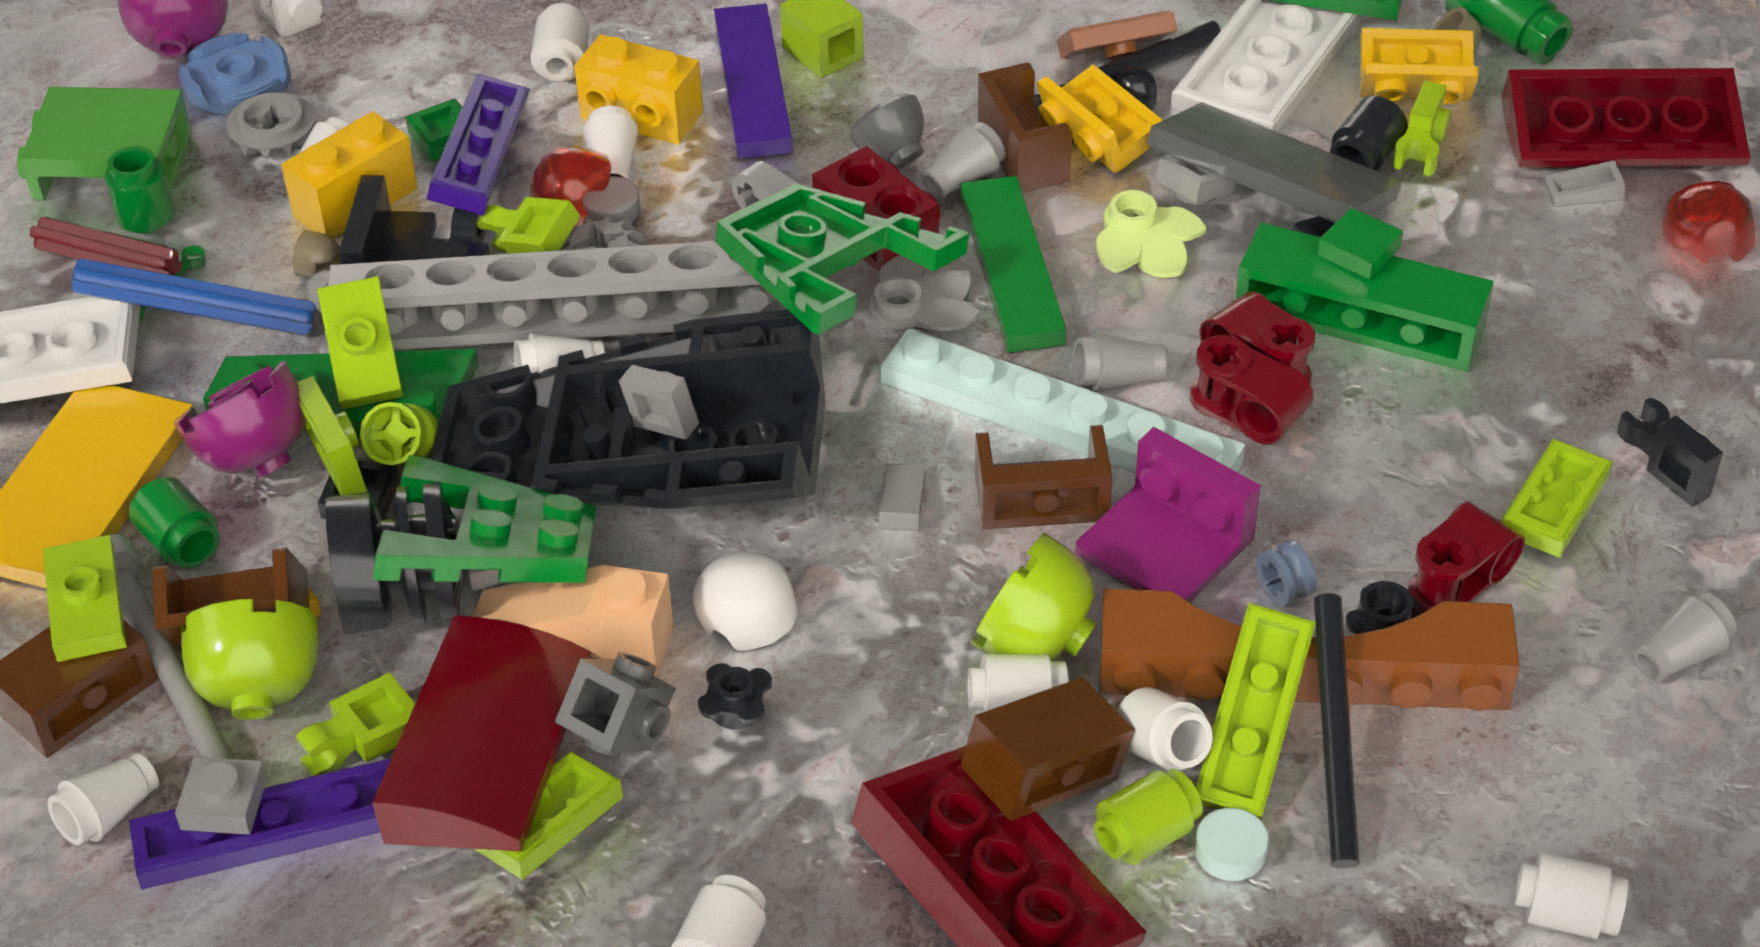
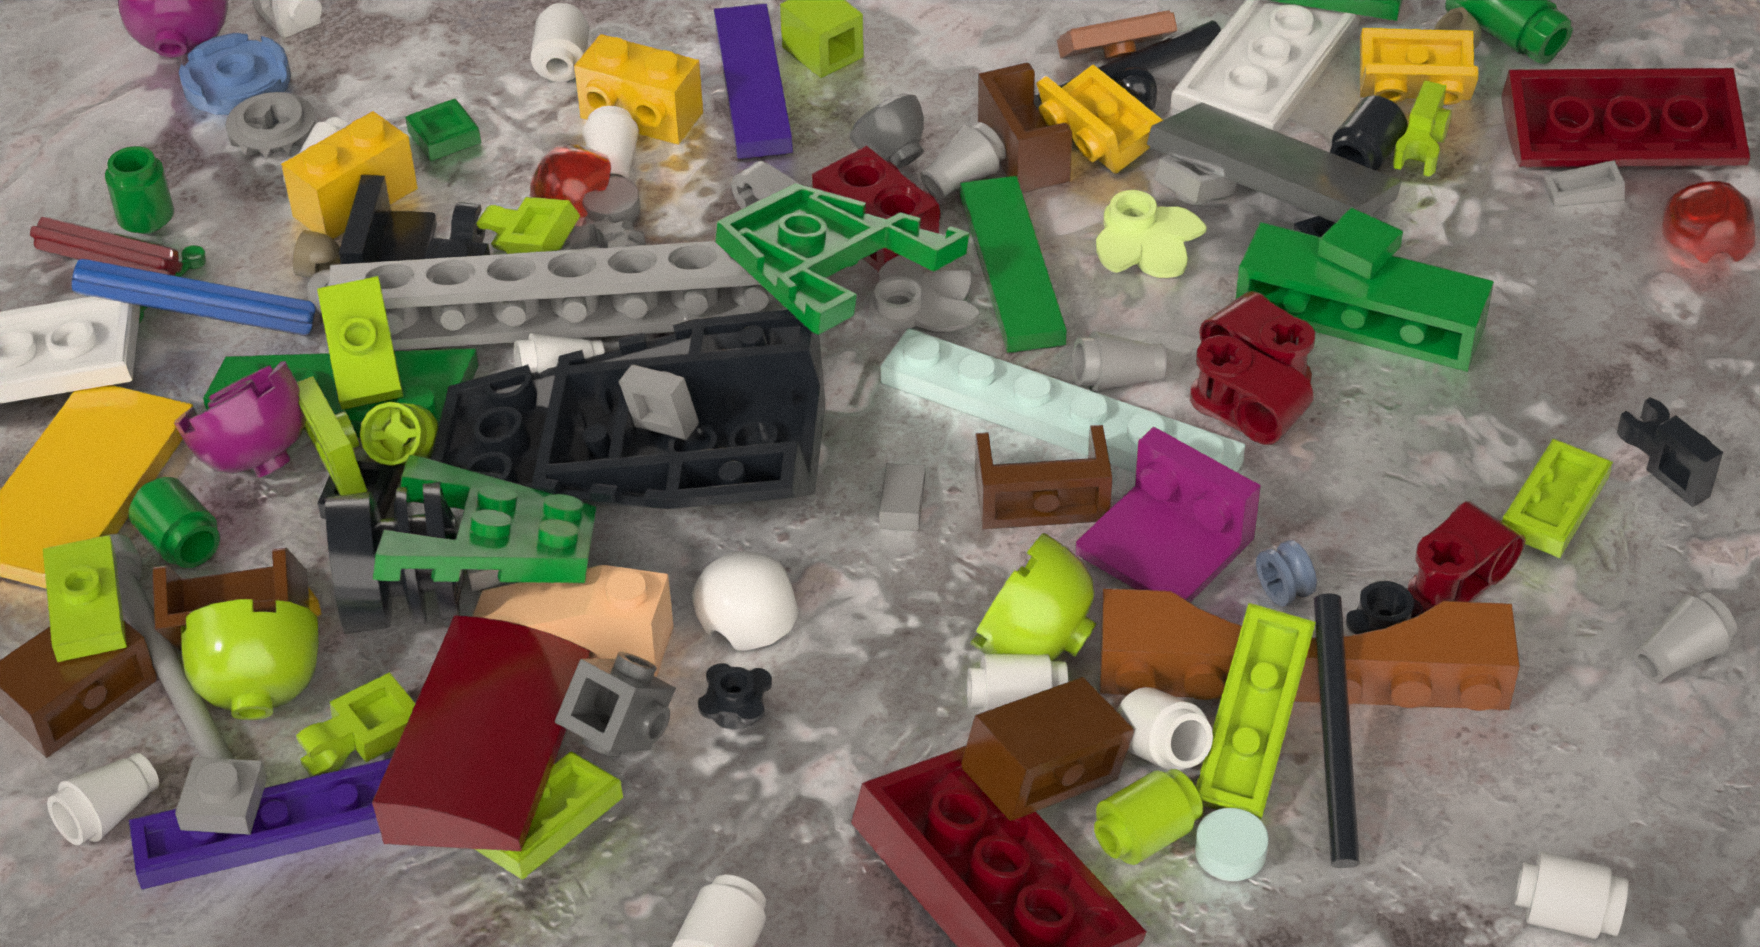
(86, 125): bright green panel -> none
(478, 144): dark purple tile -> none

